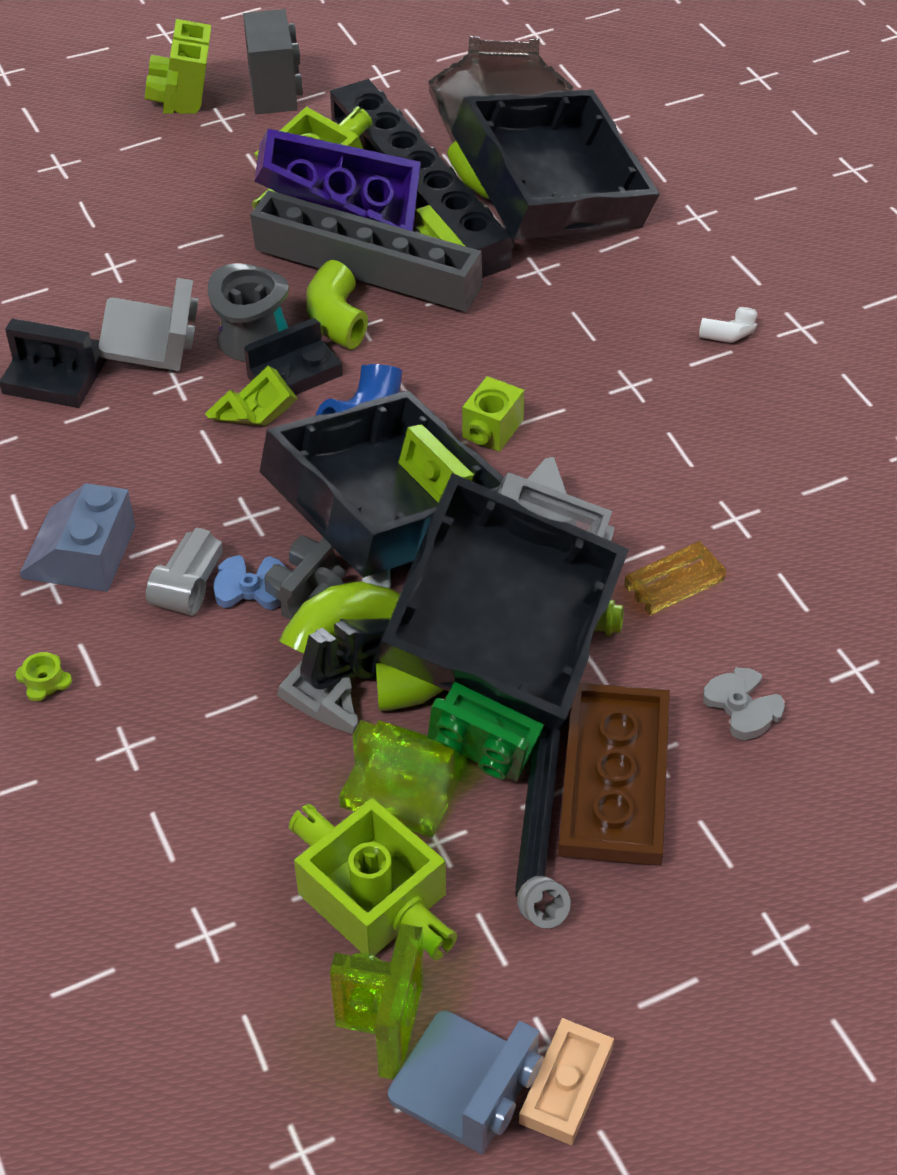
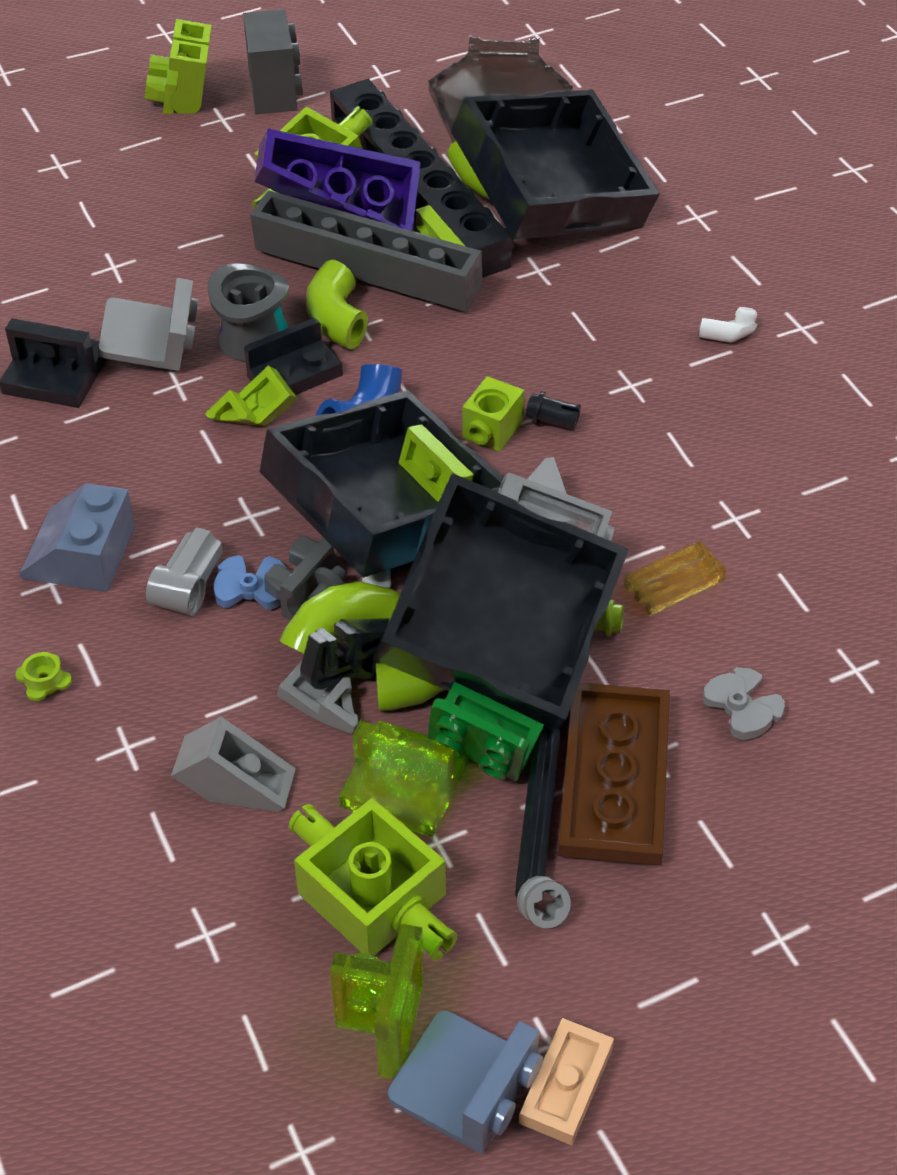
(232, 768): none -> light grey slope
(552, 411): none -> black pin

